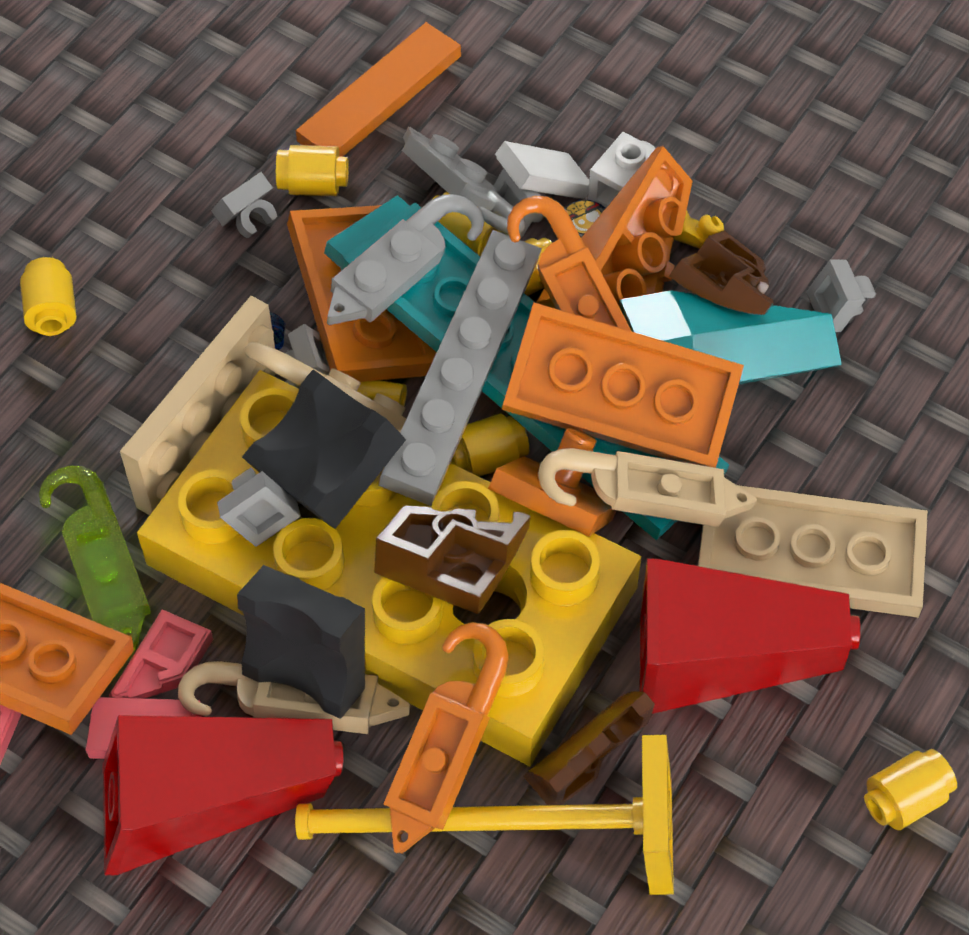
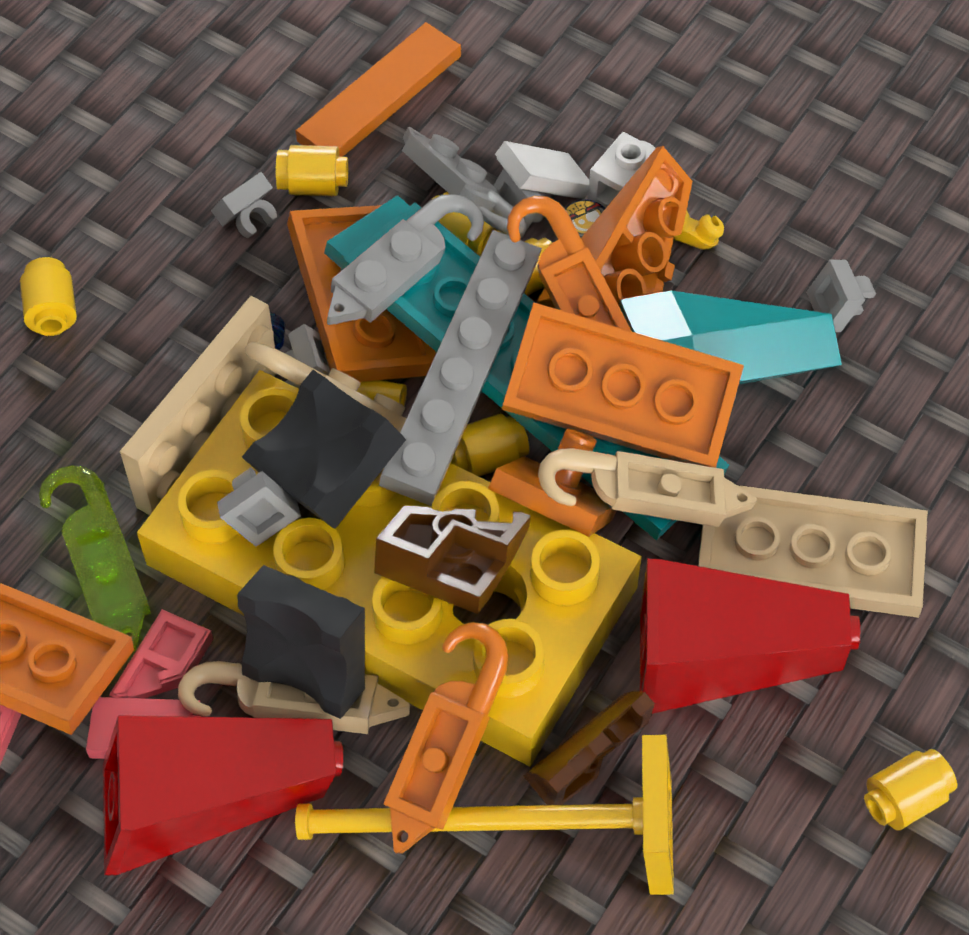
(726, 275): reddish brown slope -> none

